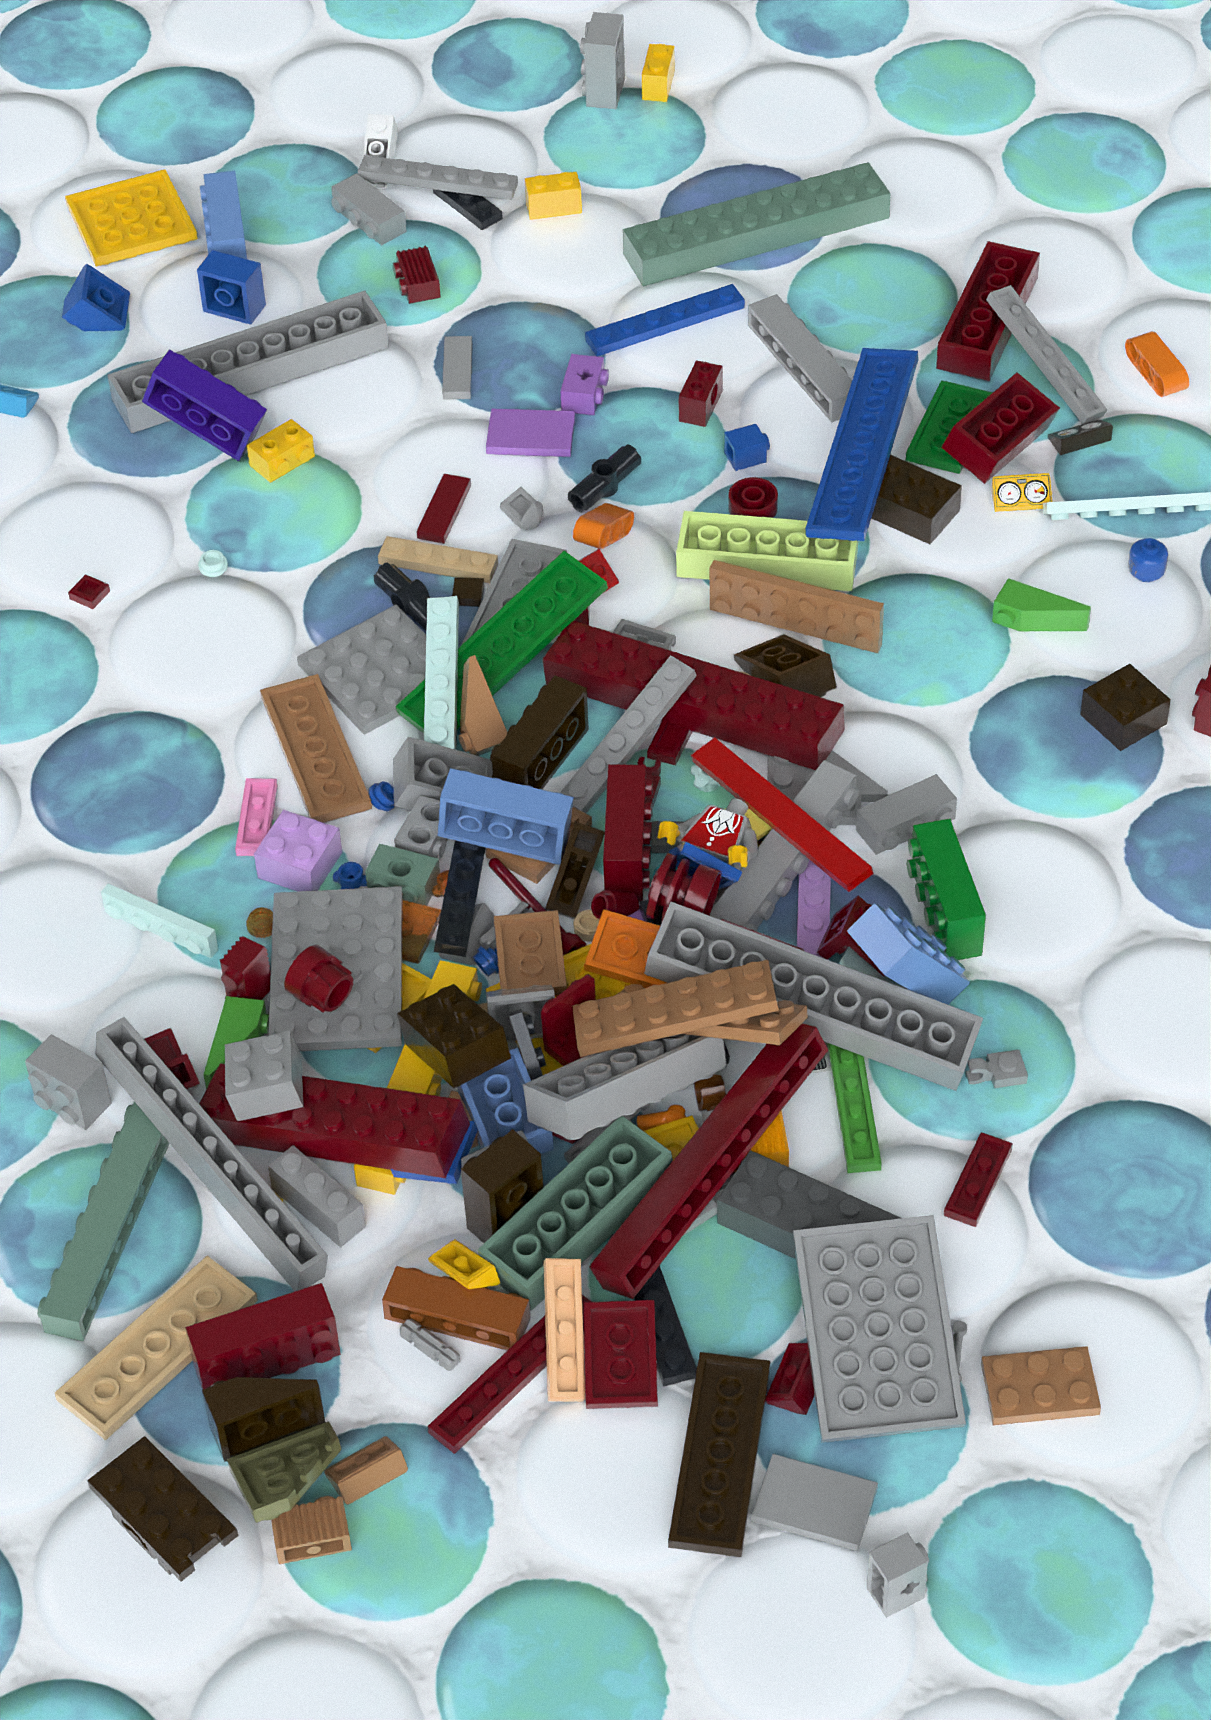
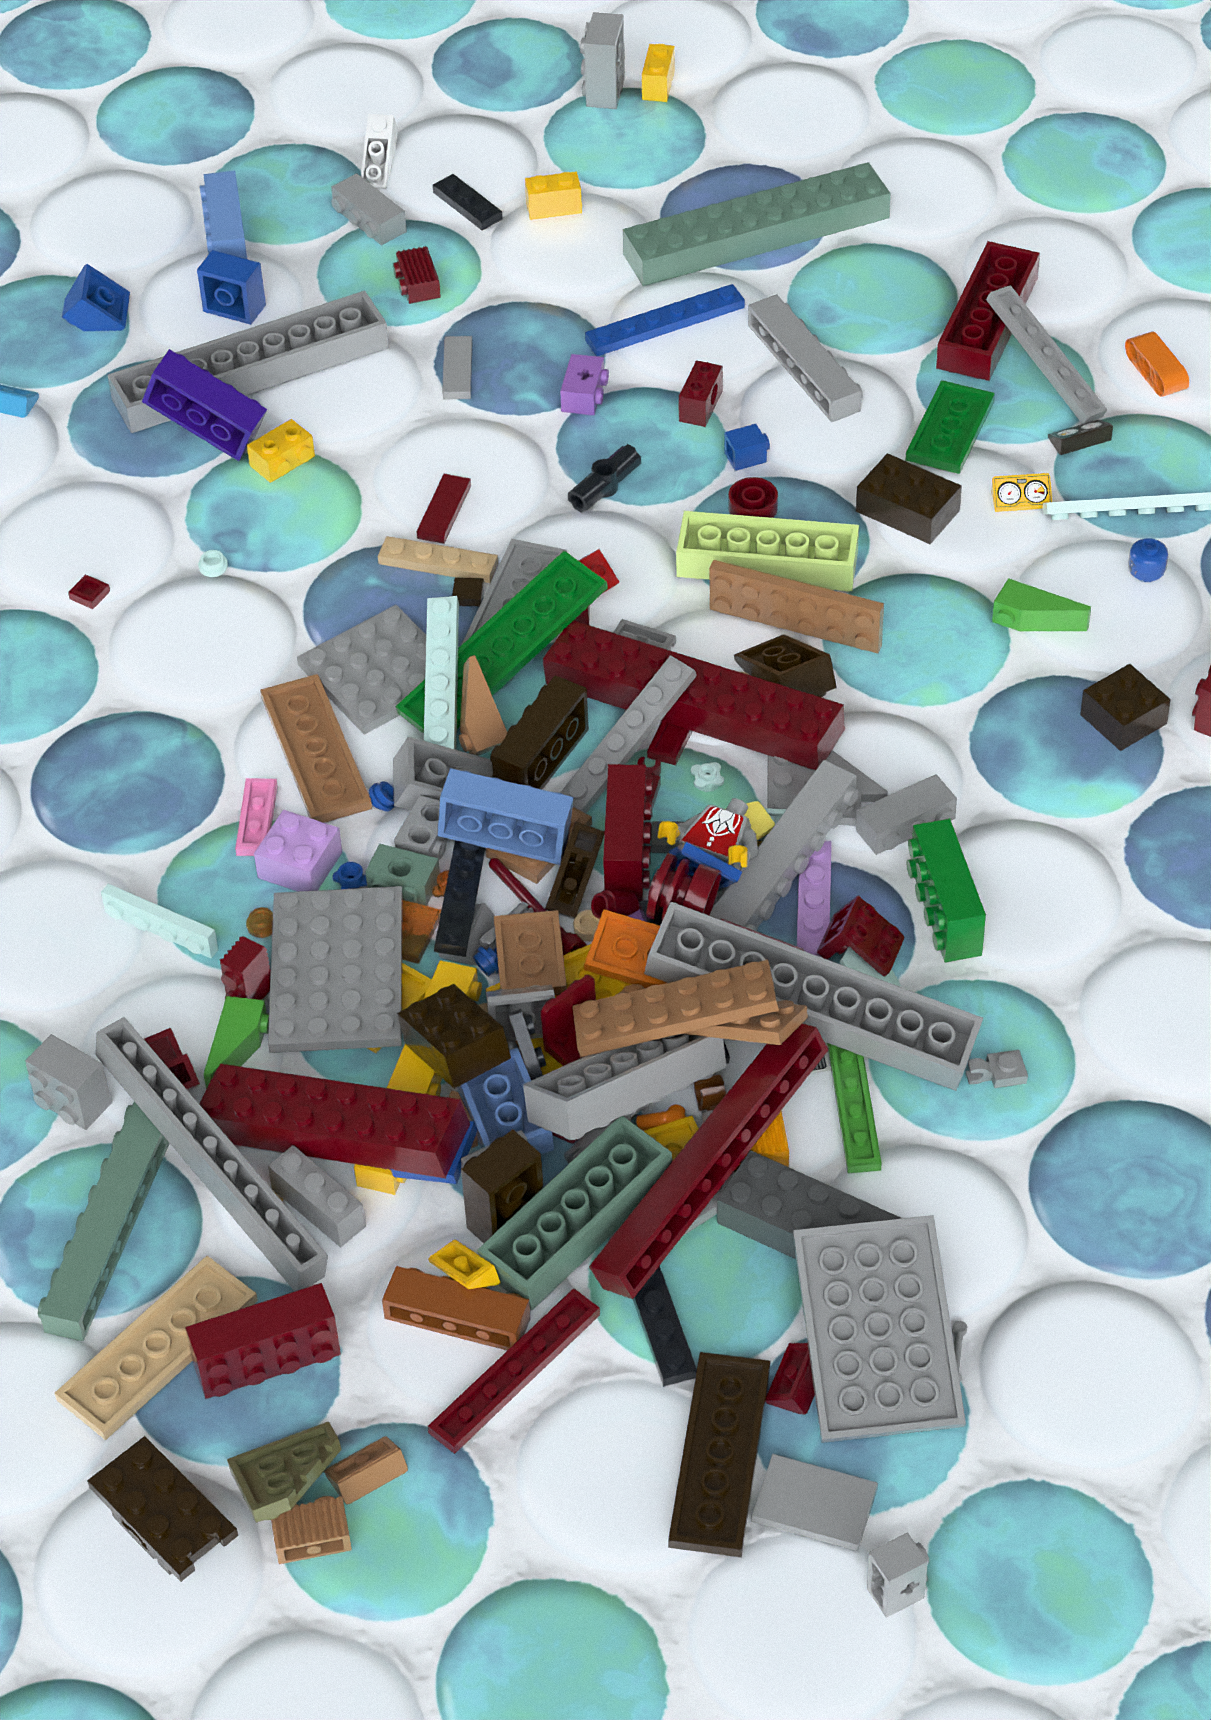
(130, 217): yellow plate -> none
(260, 1410): dark brown slope -> none
(263, 1075): light grey brick -> none
(319, 979): dark red piece -> none
(405, 593): black piece -> none
(429, 1344): light grey axle -> none
(438, 177): light grey plate -> none
(523, 509): light grey plate -> none
(530, 432): medium lavender tile -> none
(564, 1330): light nougat tile -> none
(603, 525): orange beam -> none
(620, 1354): dark red plate -> none
(782, 815): red tile -> none
(862, 445): blue plate -> none
(909, 954): medium blue brick -> none
(978, 1179): dark red tile -> none
(1000, 427): dark red brick -> none
(1040, 1385): medium nougat plate -> none

